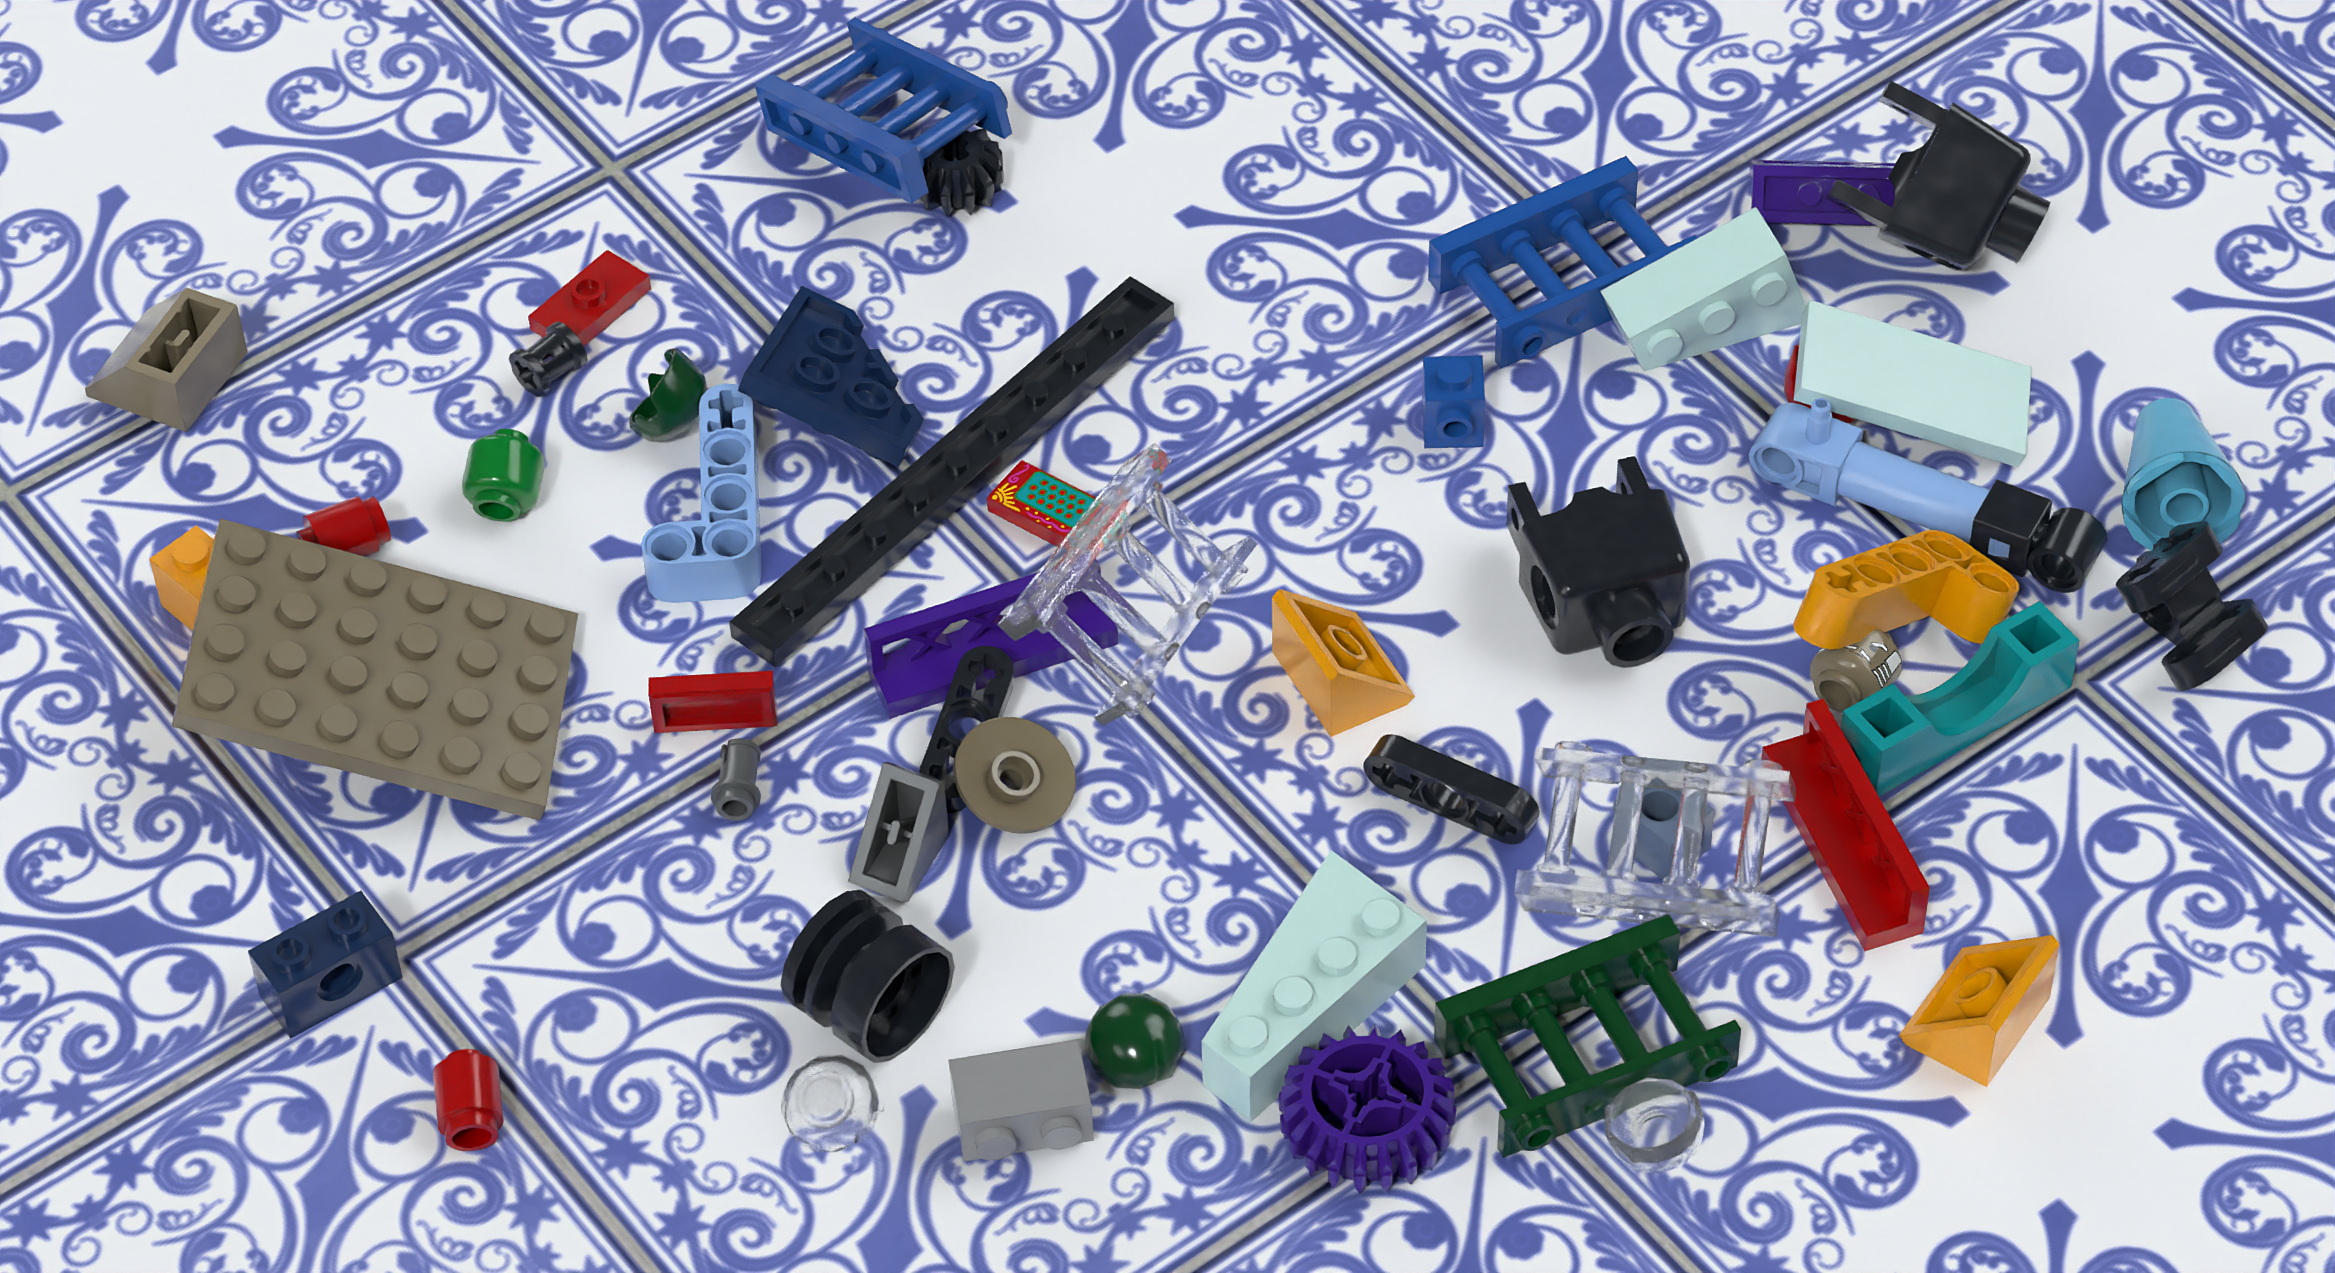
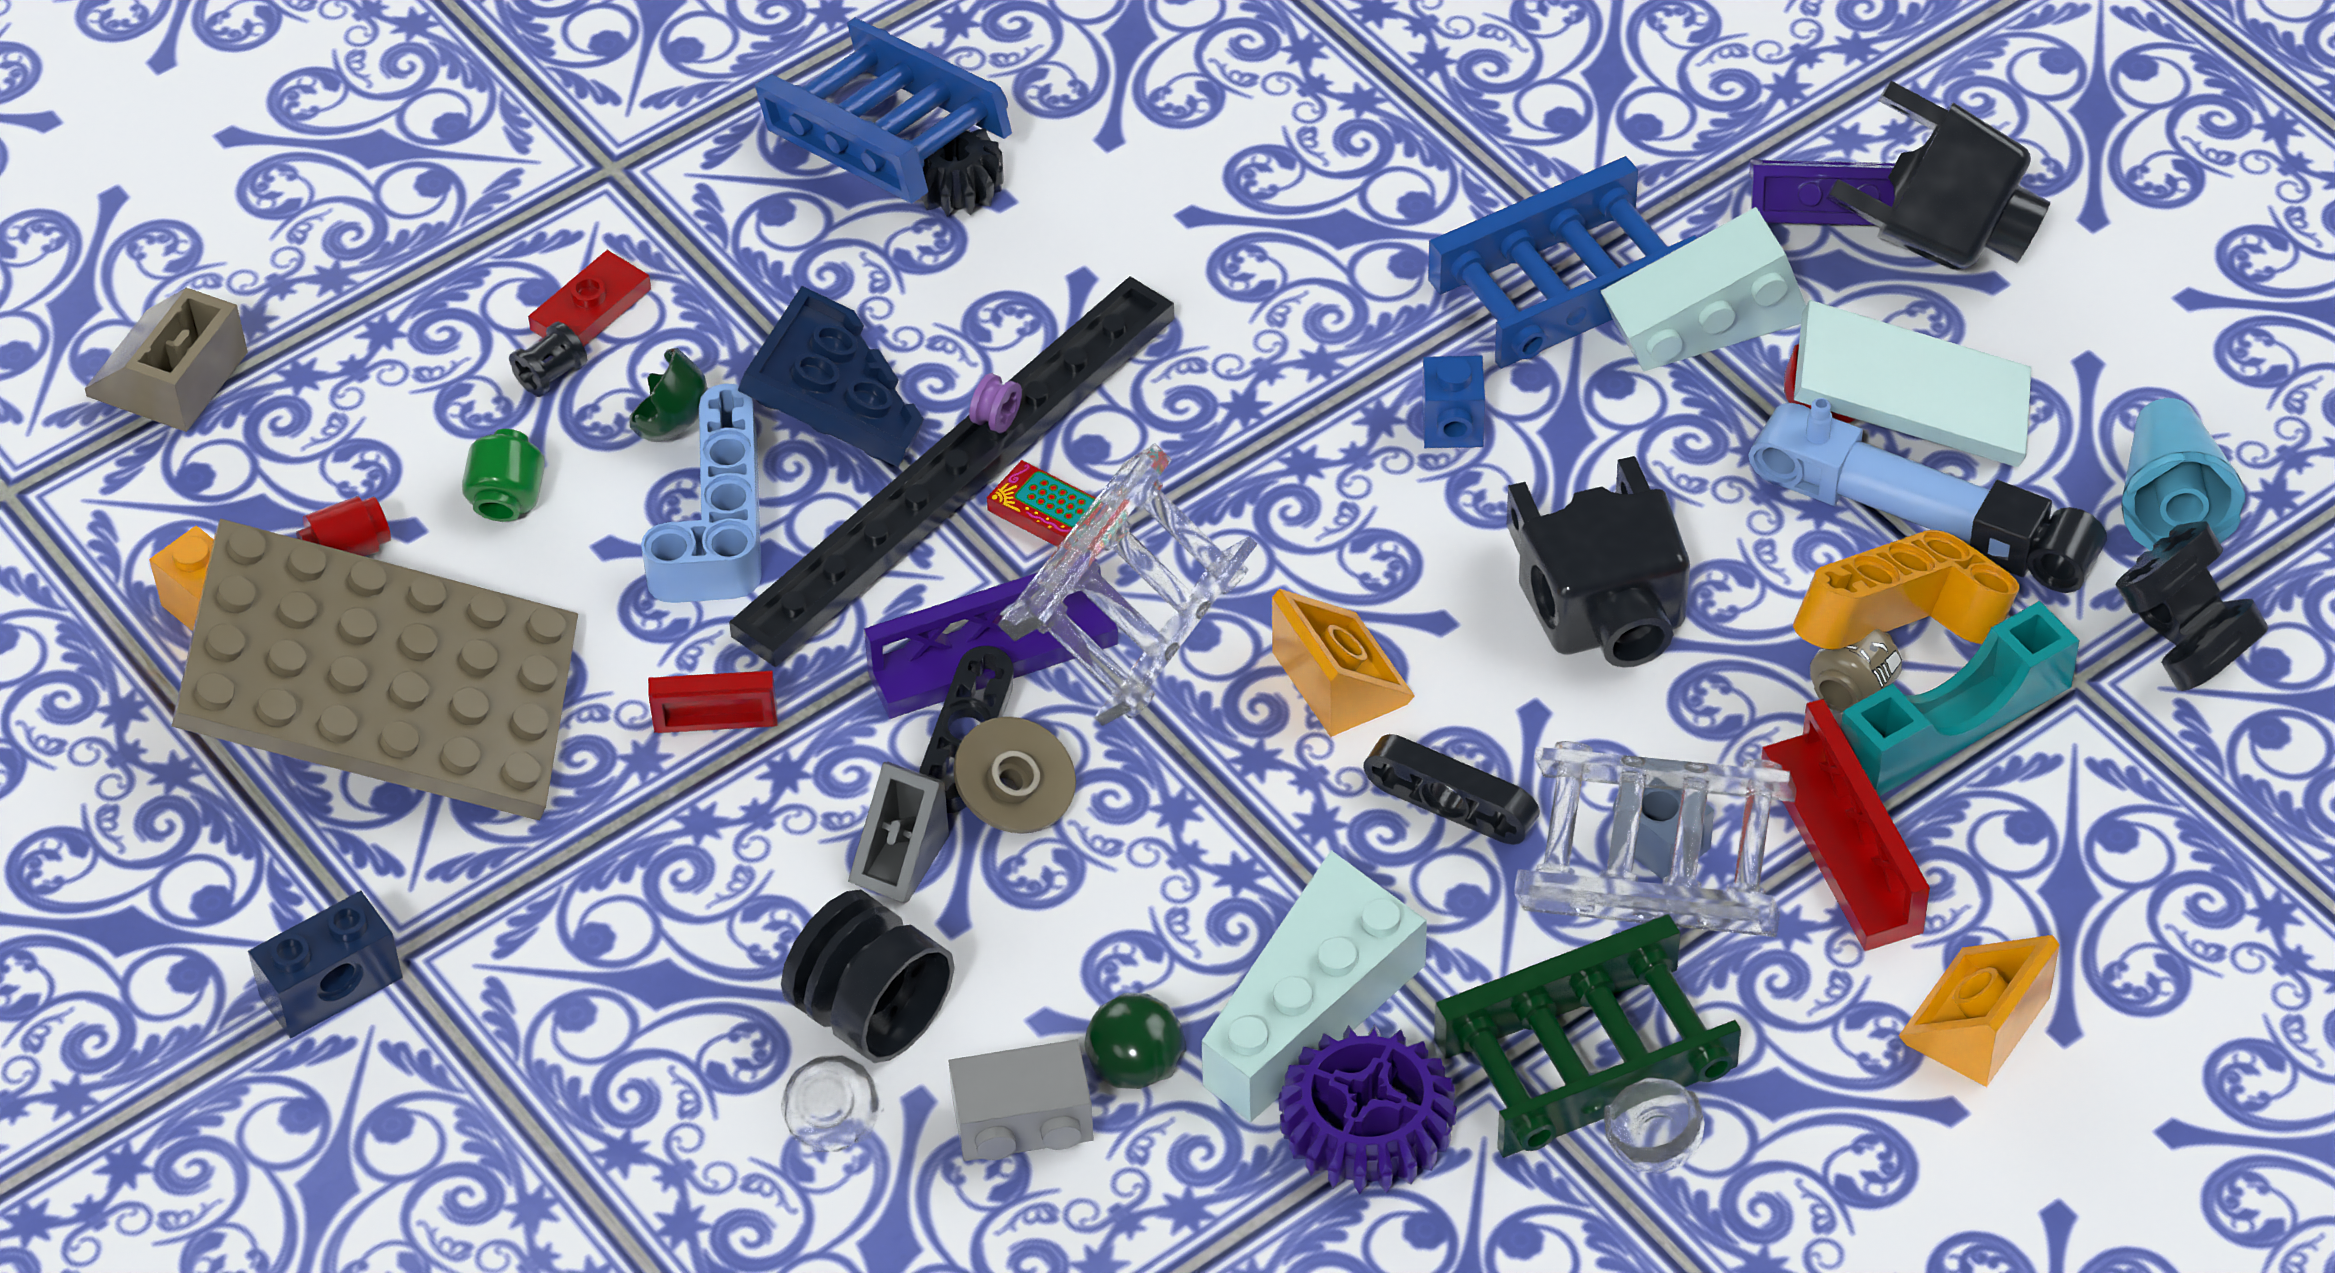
(468, 1100): red brick -> none
(736, 791): dark grey pin -> none
(995, 403): none -> medium lavender bush

